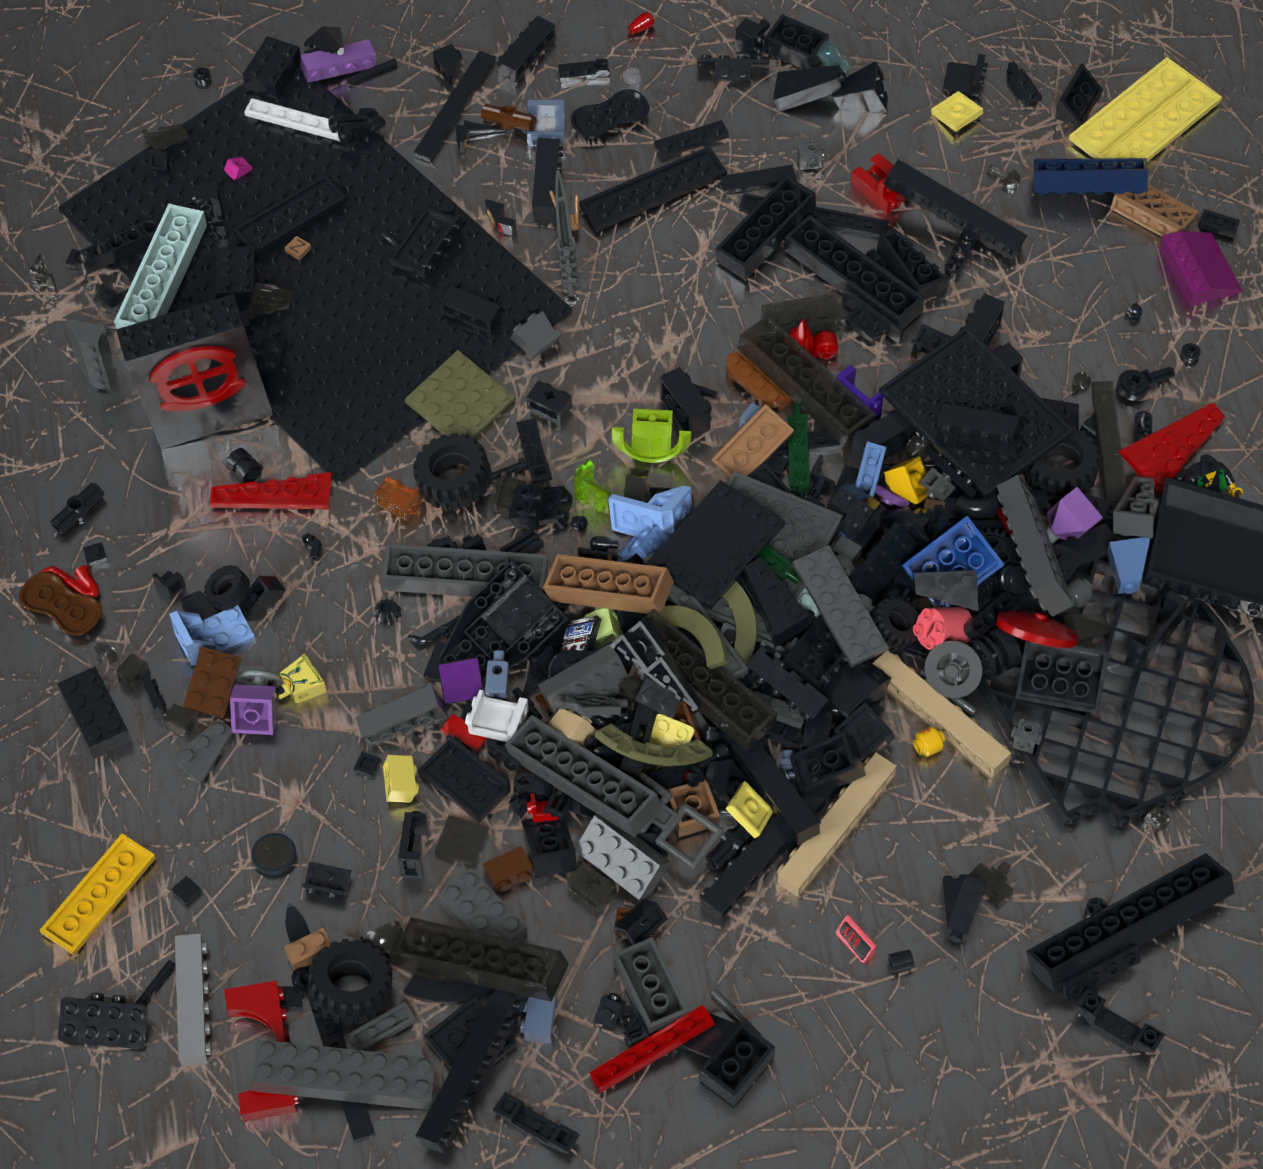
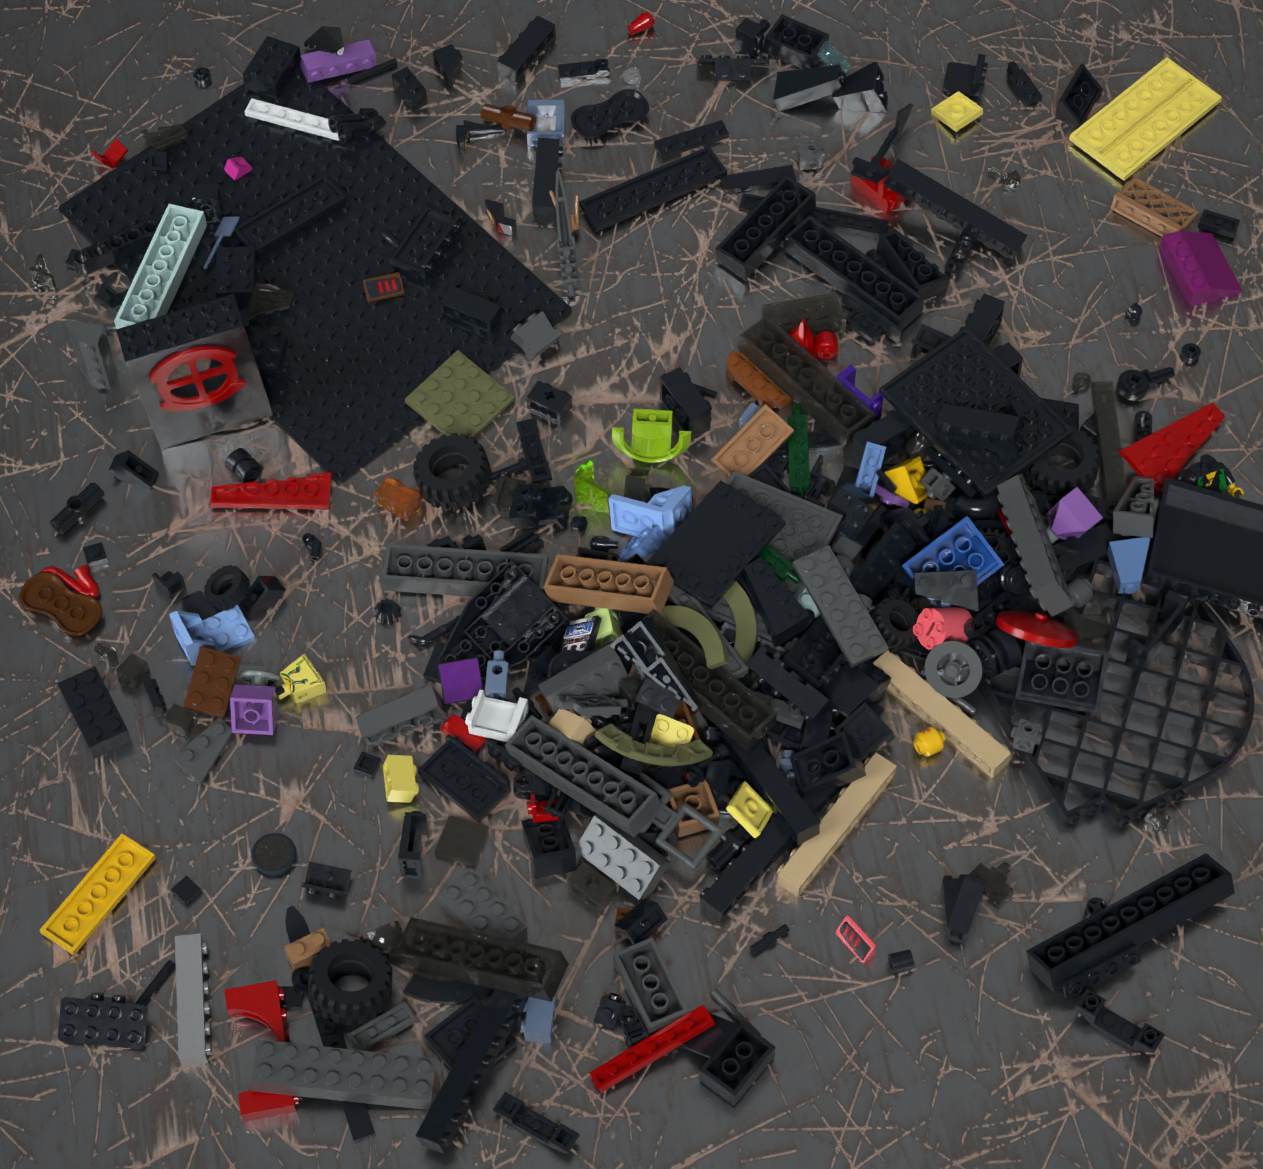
(112, 155): none -> red bracket
(132, 469): none -> black slope
(225, 229): none -> sand blue piece
(298, 248): medium nougat tile -> none
(383, 287): none -> slope
(409, 89): none -> black brick
(454, 106): black tile -> none
(508, 869): reddish brown brick -> none
(518, 805): black plate -> none
(769, 938): none -> black bar
(872, 170): none -> black piece
(886, 480): none -> black pin
(1091, 175): dark blue brick -> none

